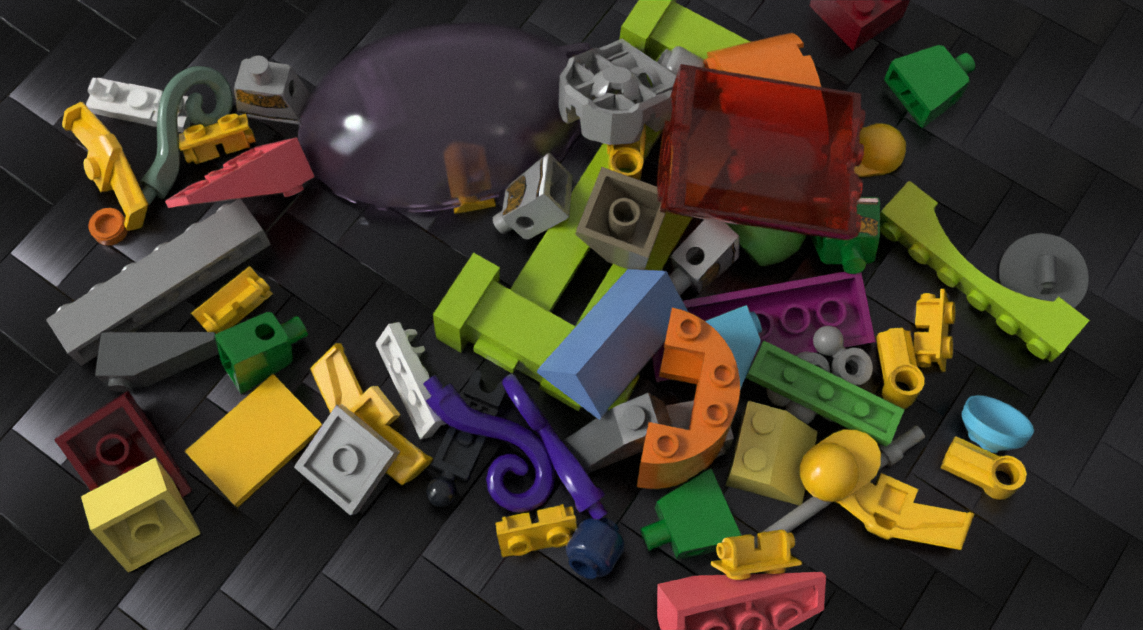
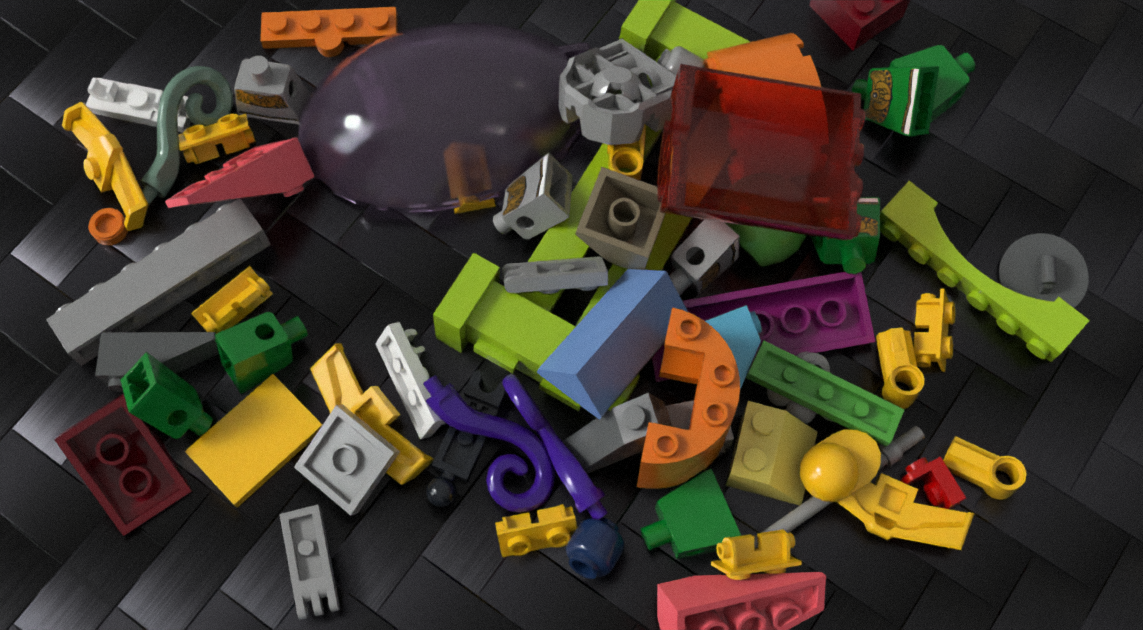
(139, 515): light yellow slope -> none
(163, 399): none -> green torso
(309, 560): none -> light grey hinge
(327, 28): none -> orange hinge
(554, 275): none -> light grey hinge
(829, 342): light grey plate -> none
(882, 150): yellow cap -> none
(899, 97): none -> green torso
(939, 483): none -> red bracket
(995, 424): medium azure piece -> none

